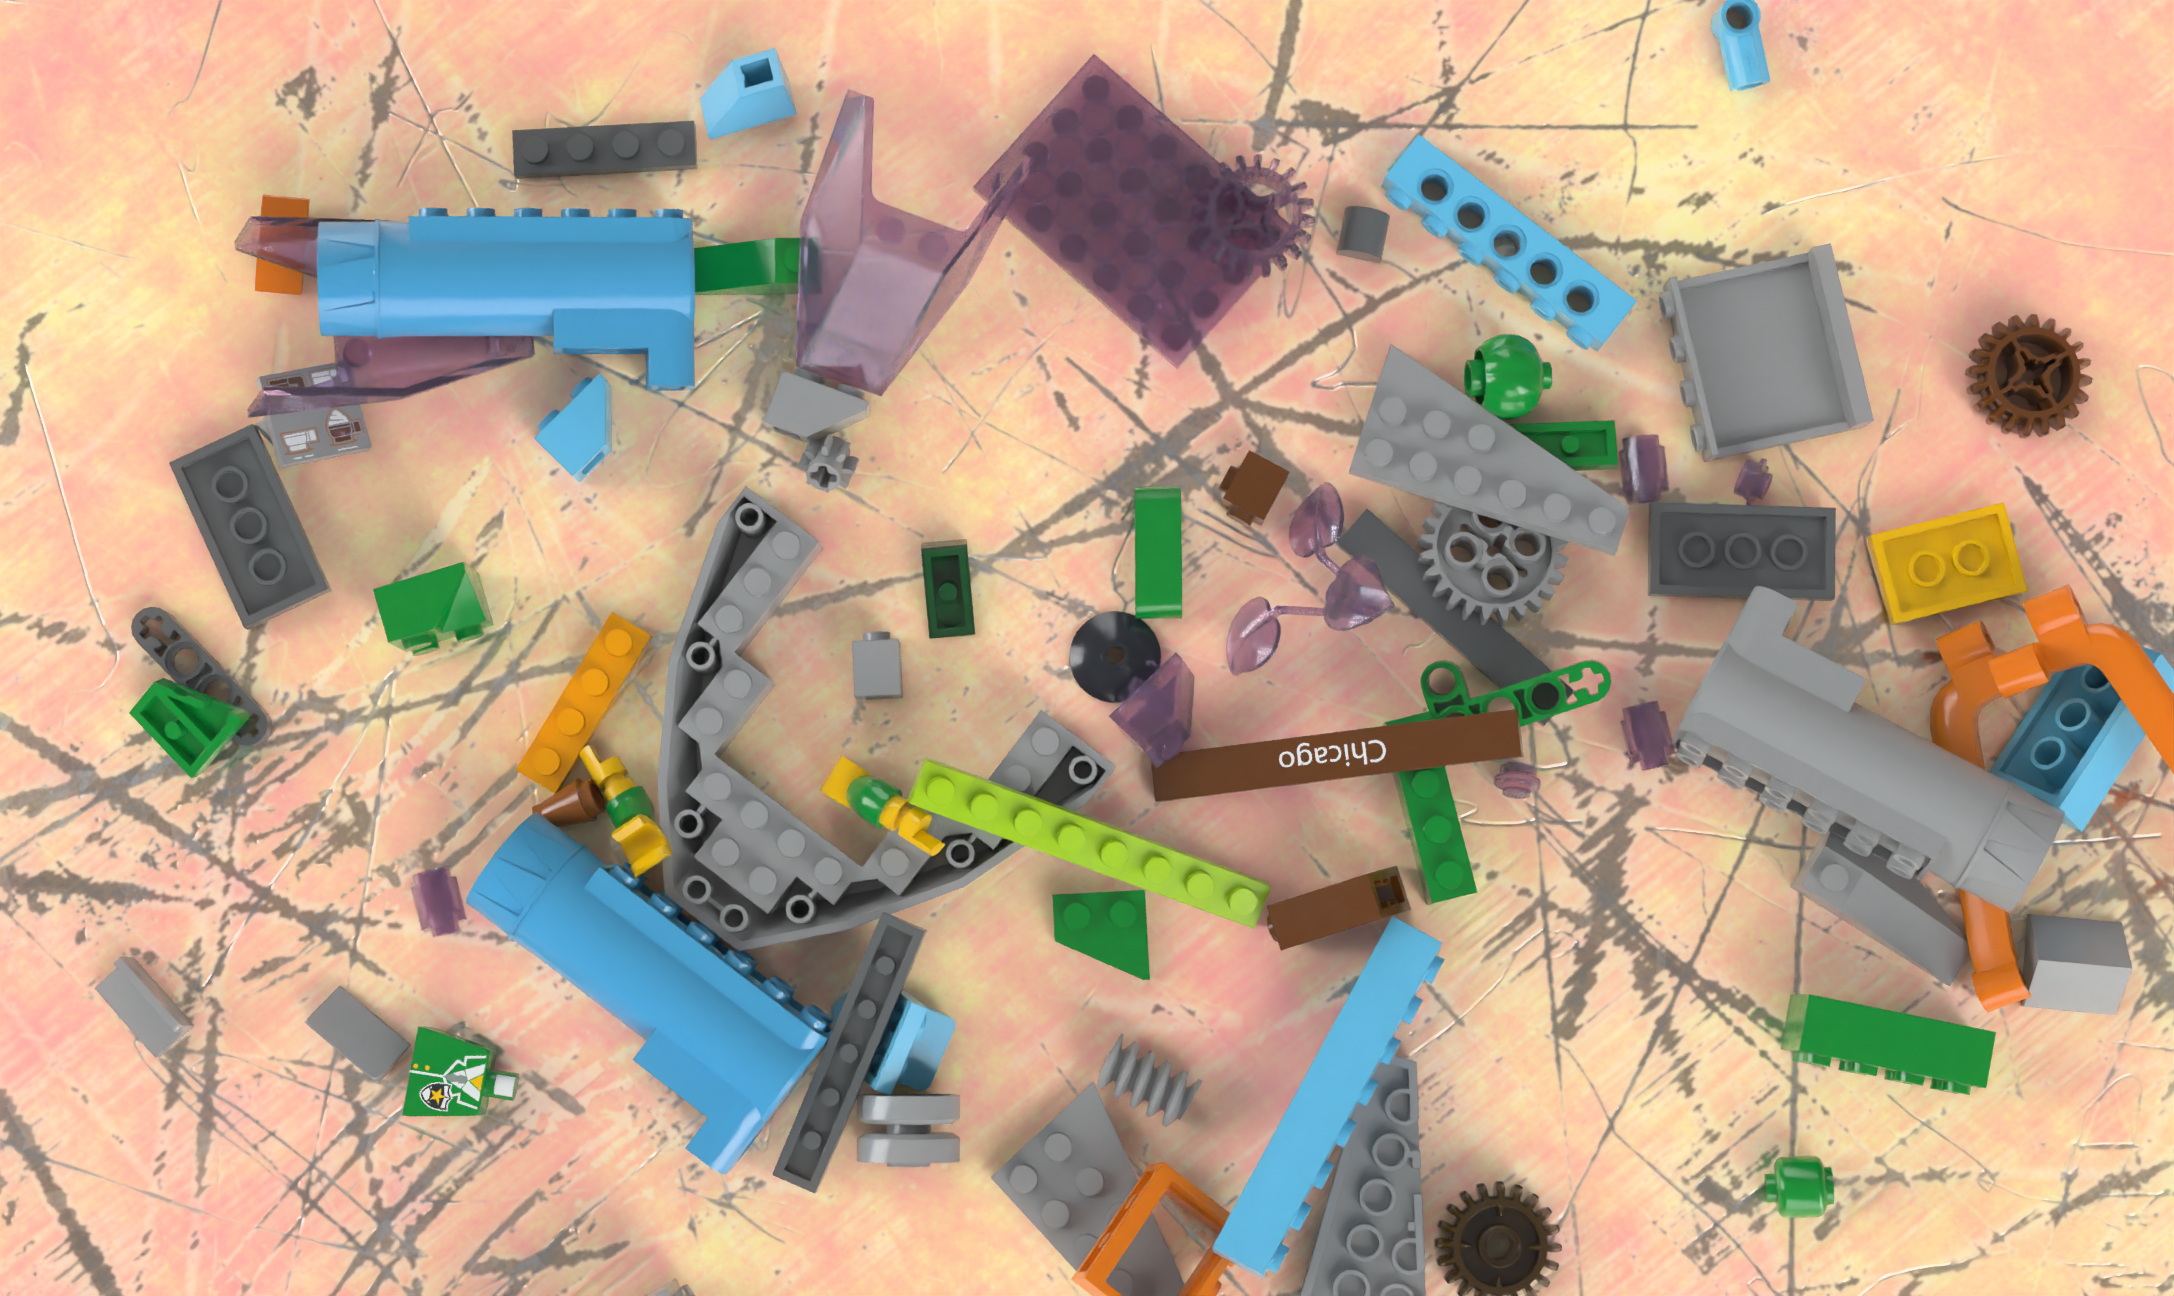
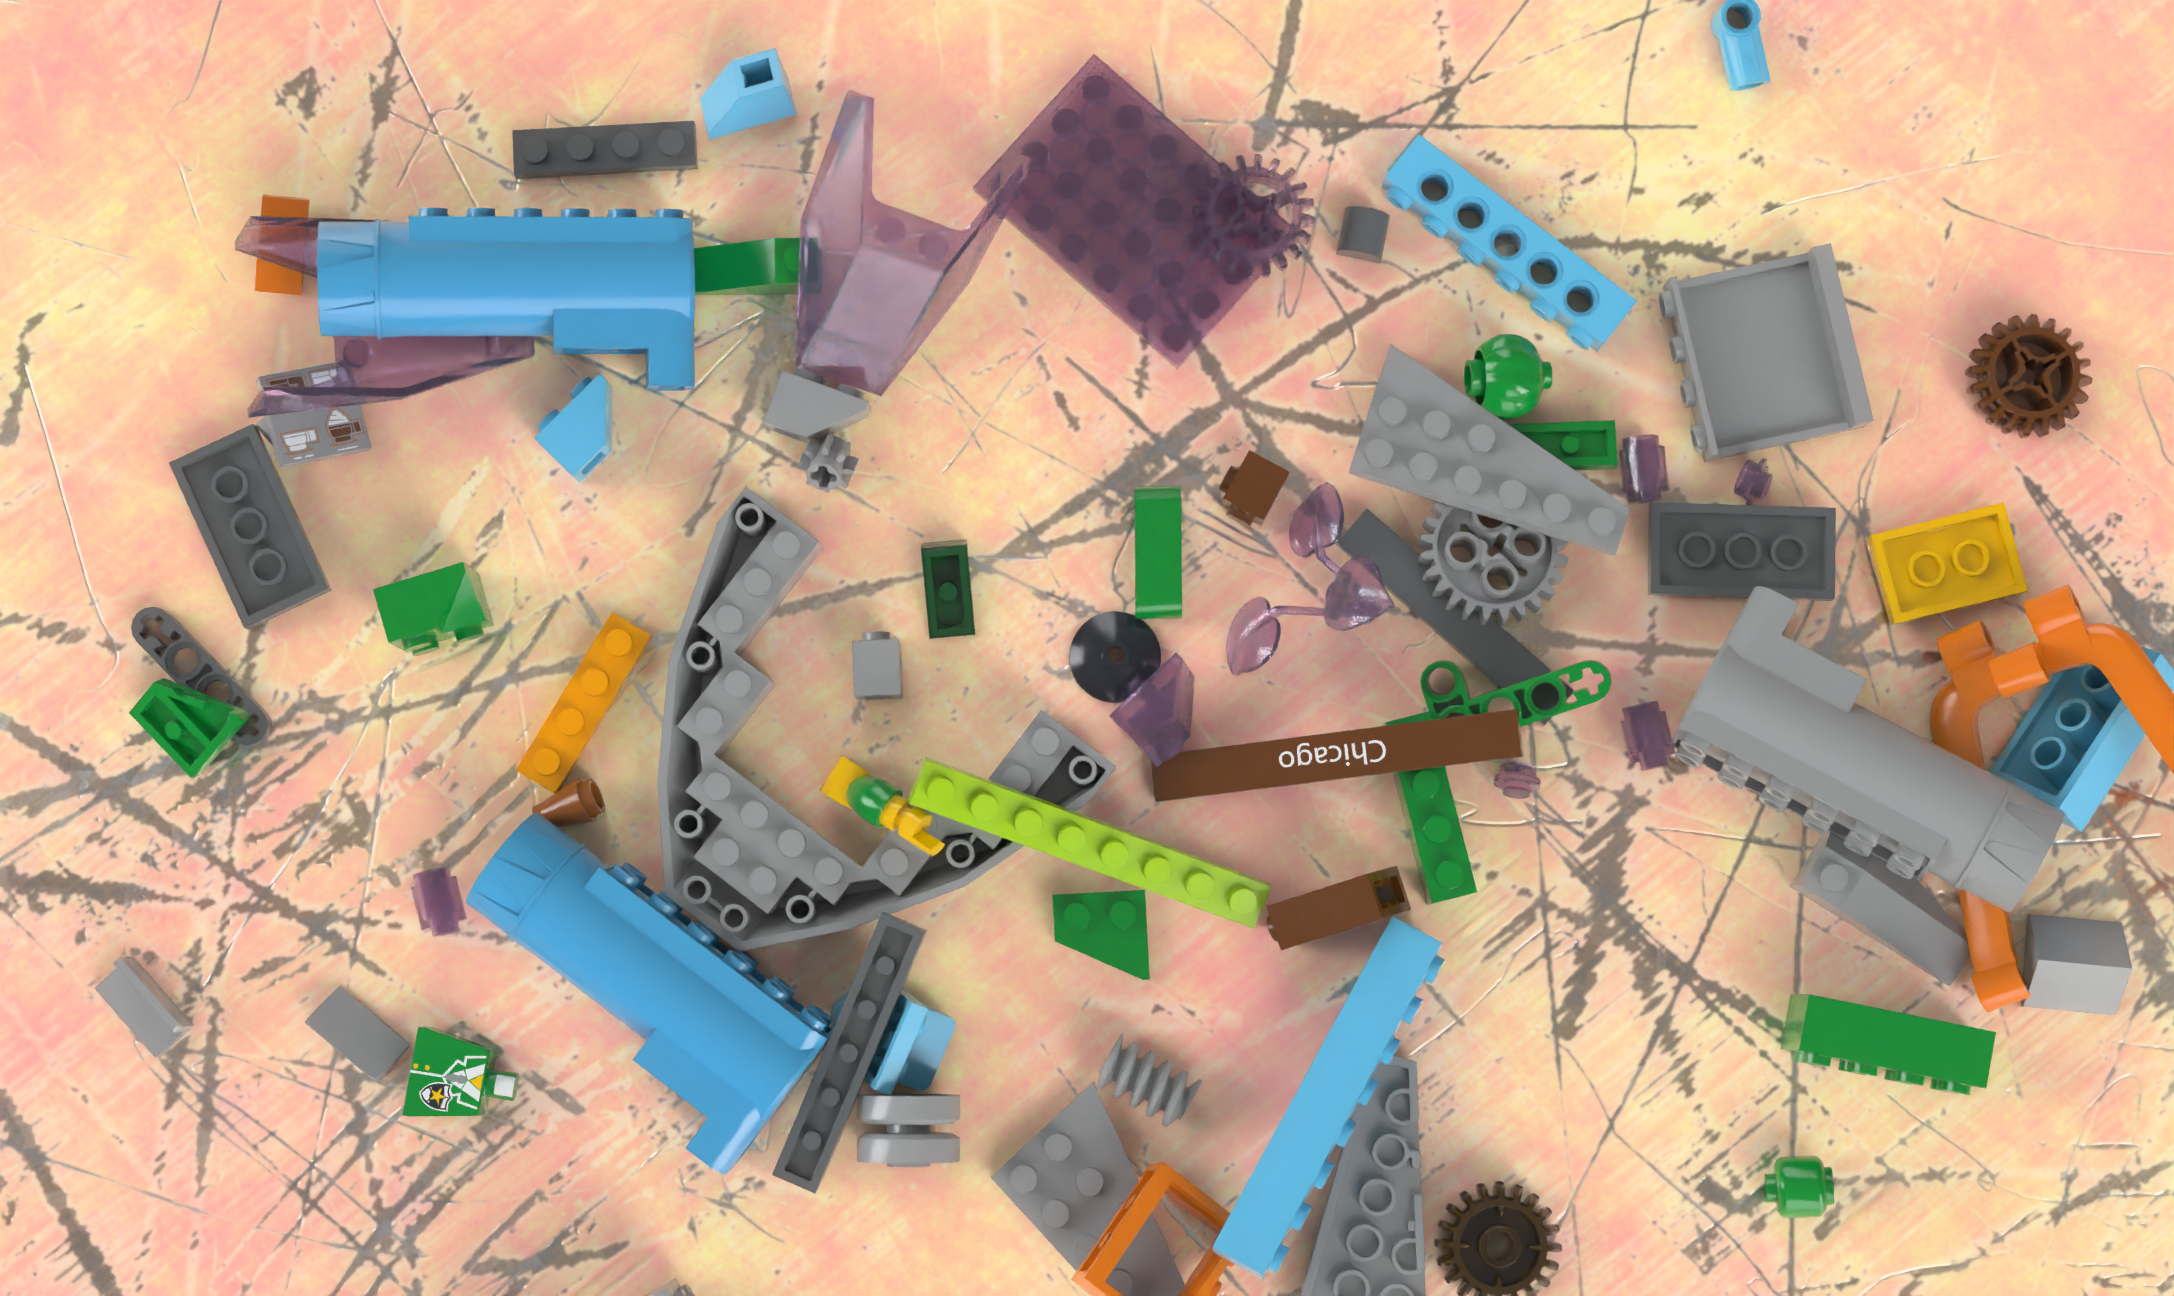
(629, 812): yellow piece -> none

